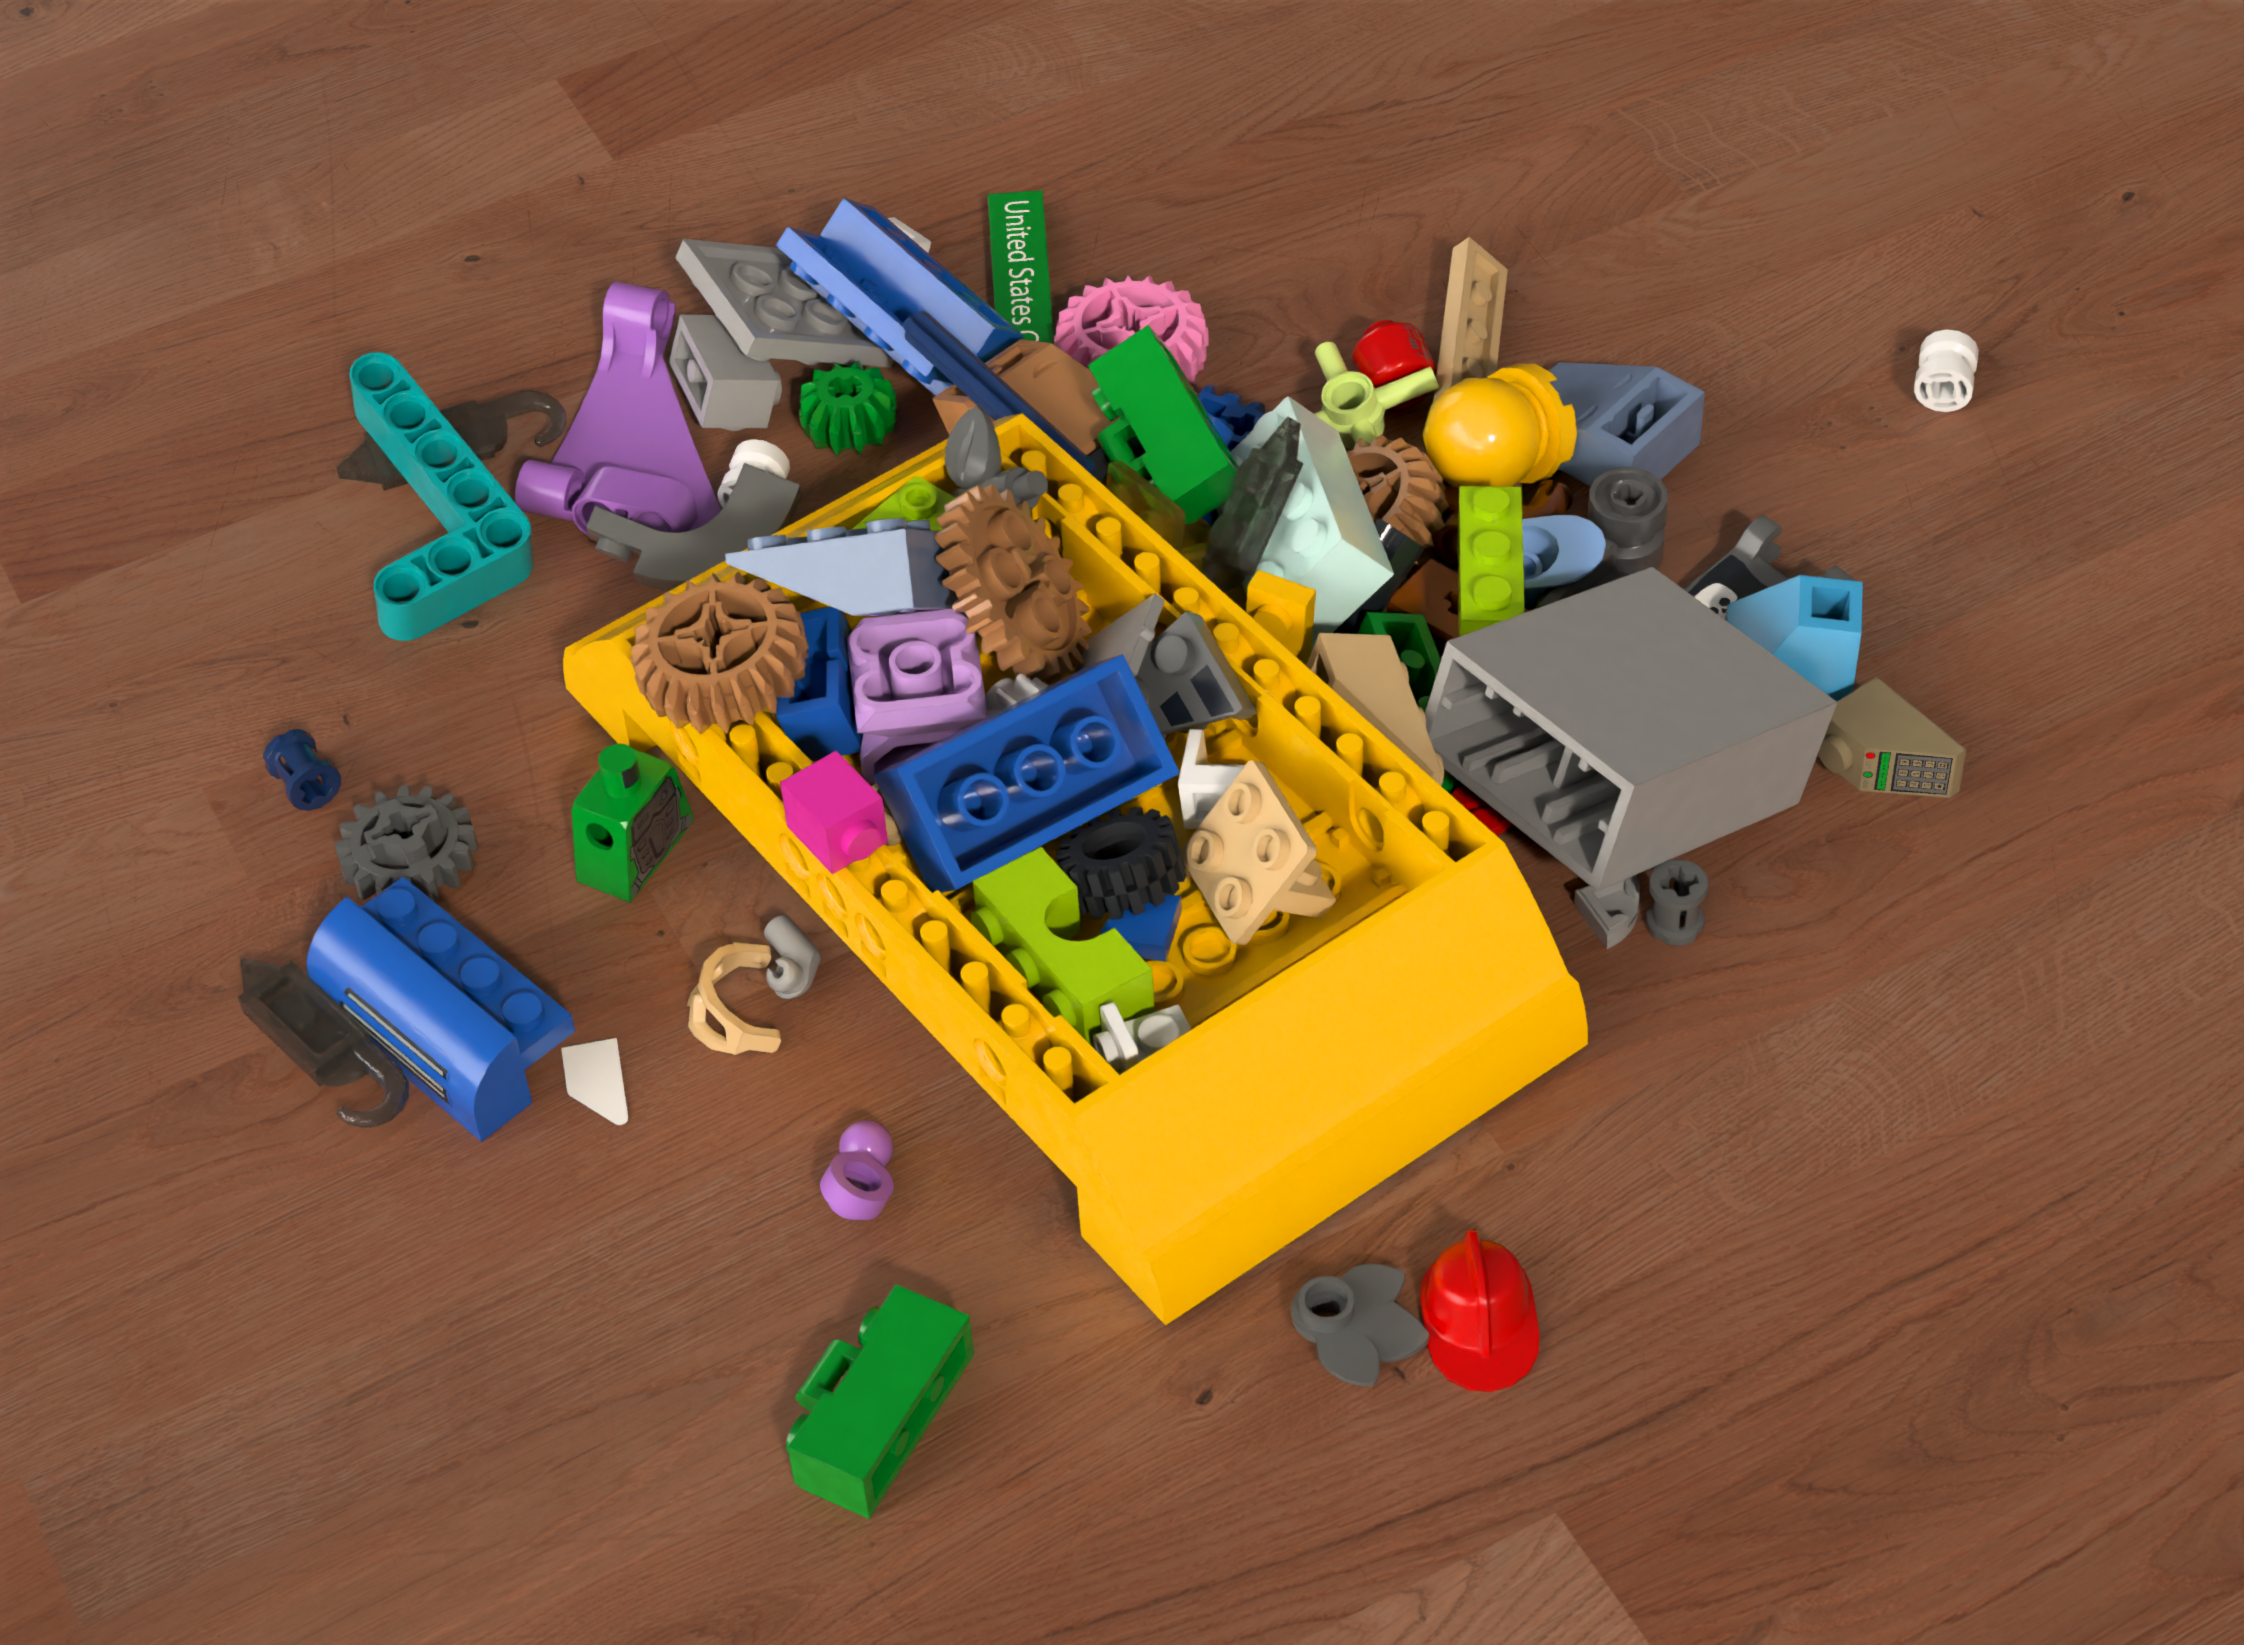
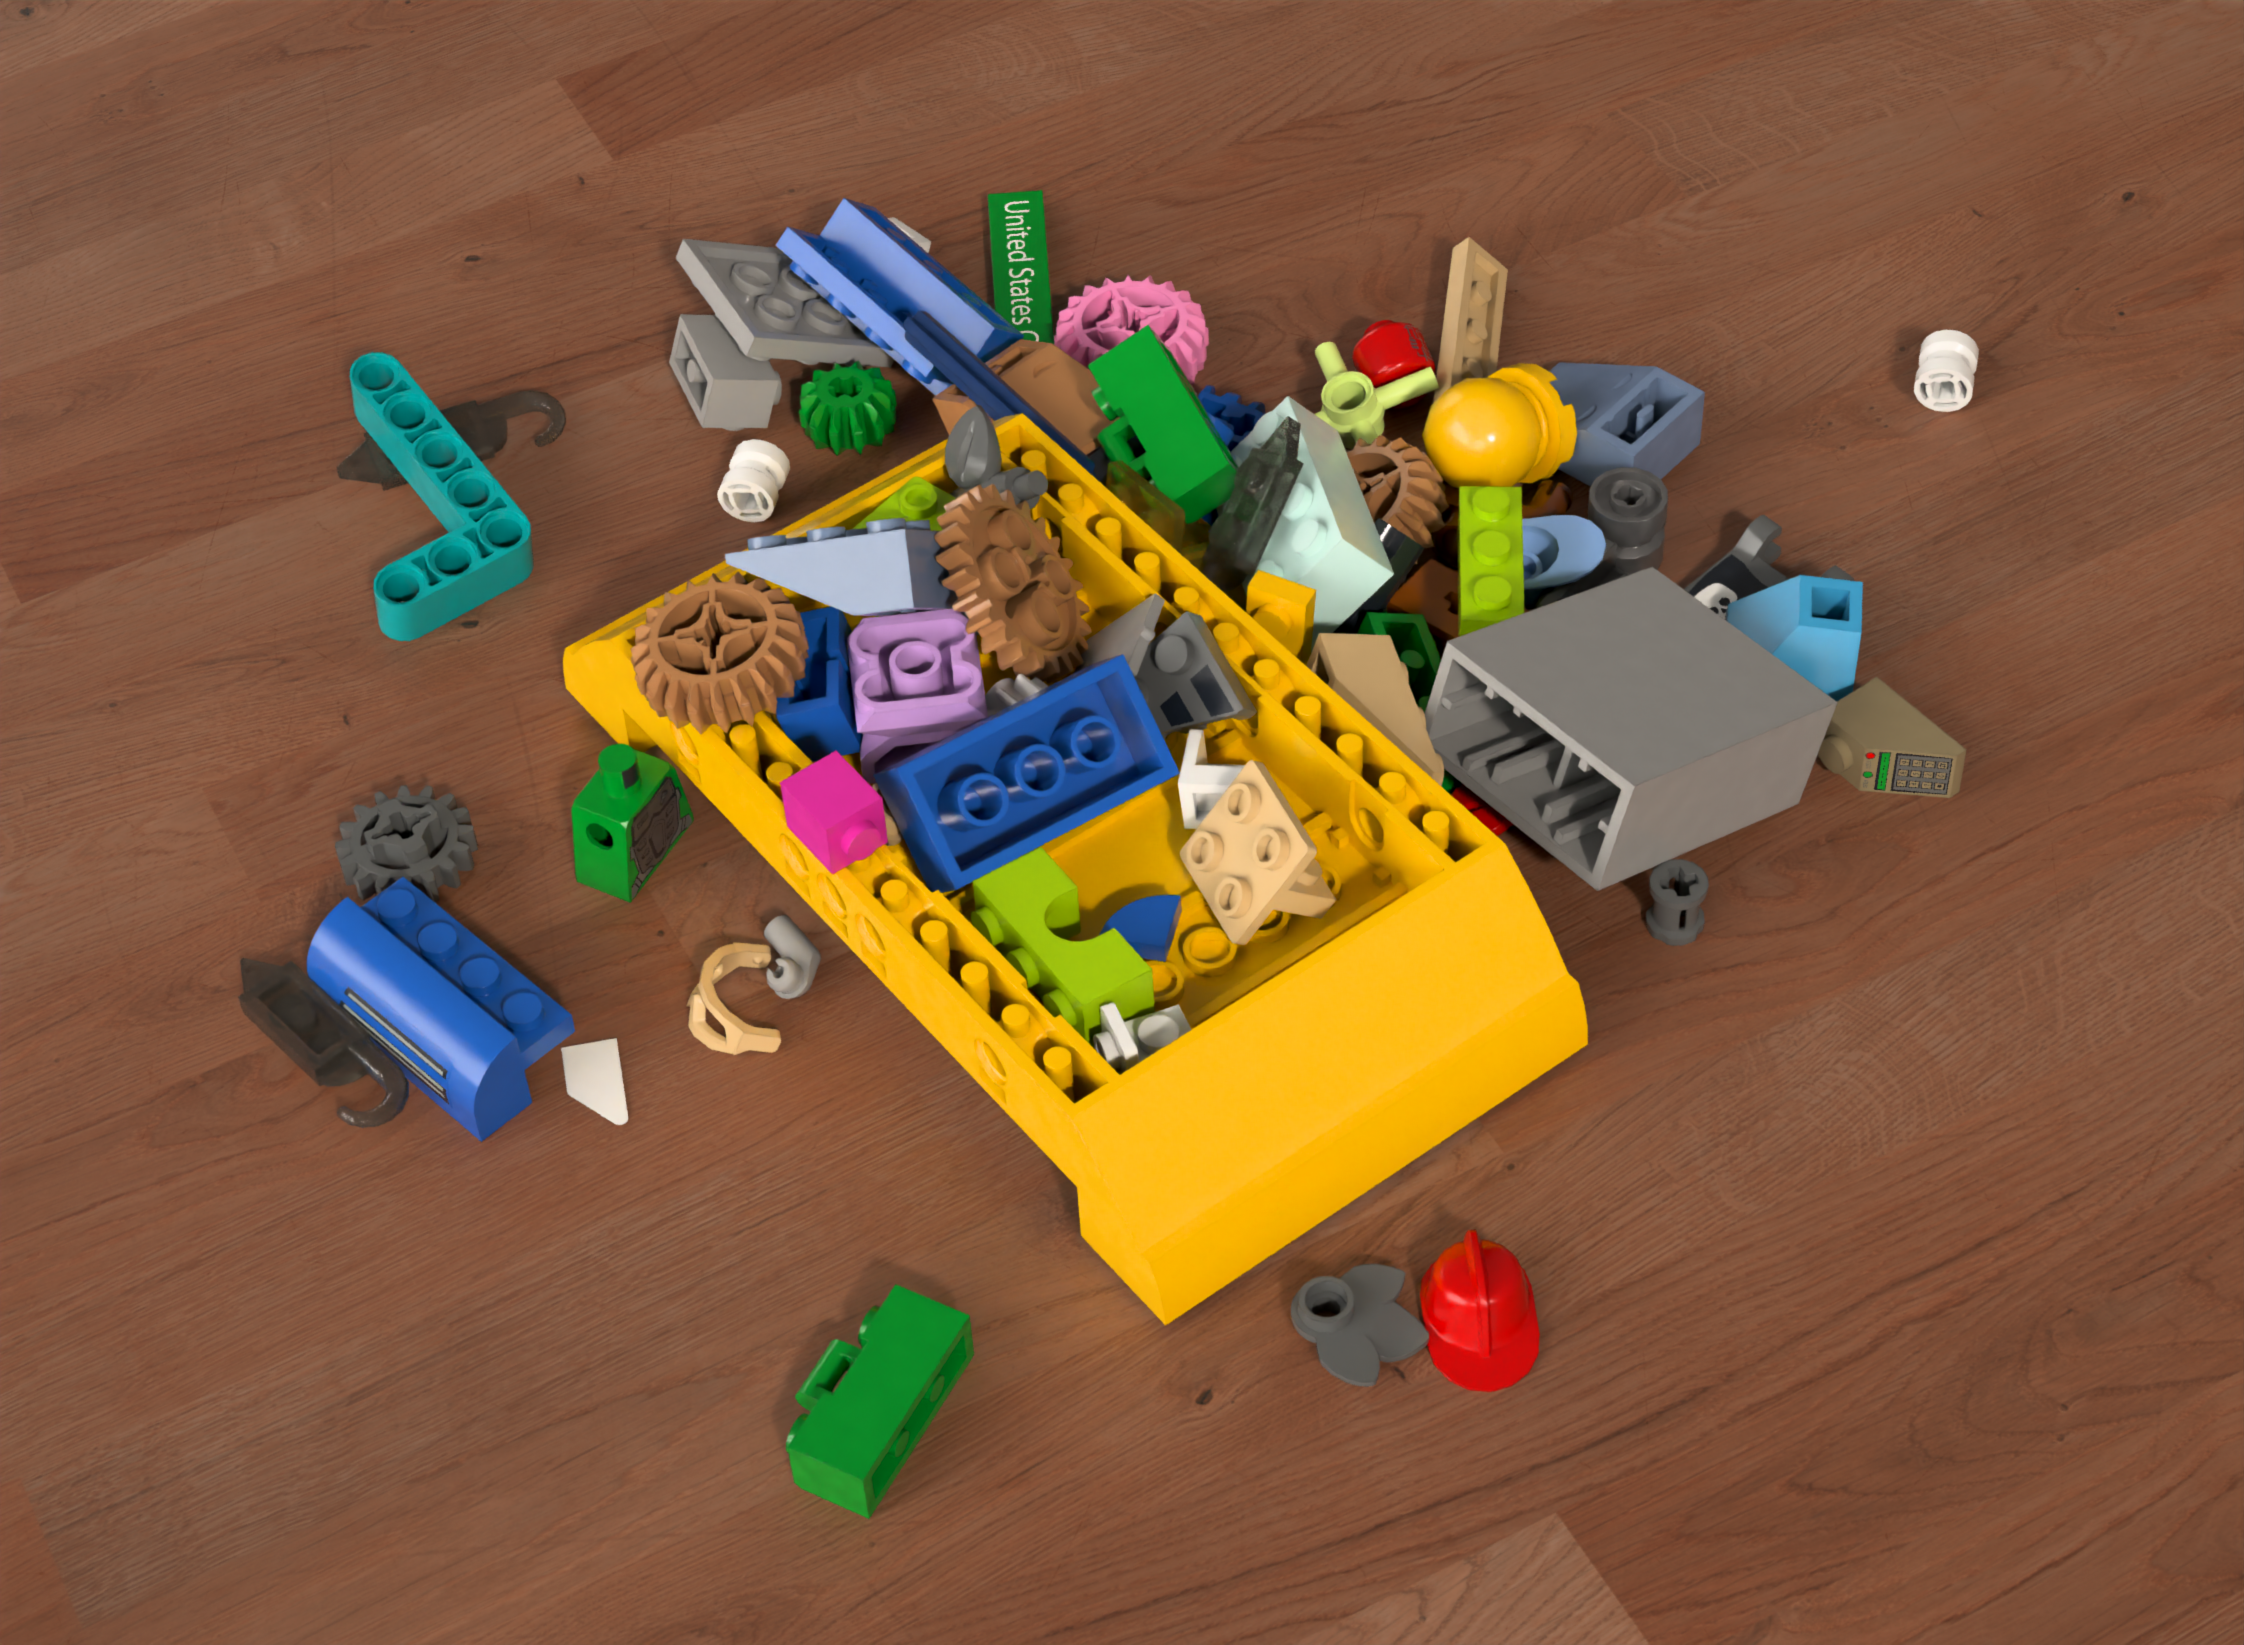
(302, 770): dark blue bush -> none
(630, 435): medium lavender panel -> none
(756, 508): dark grey arch -> none
(856, 1178): medium lavender plate -> none
(1122, 862): black tyre -> none
(1610, 910): light grey tile -> none

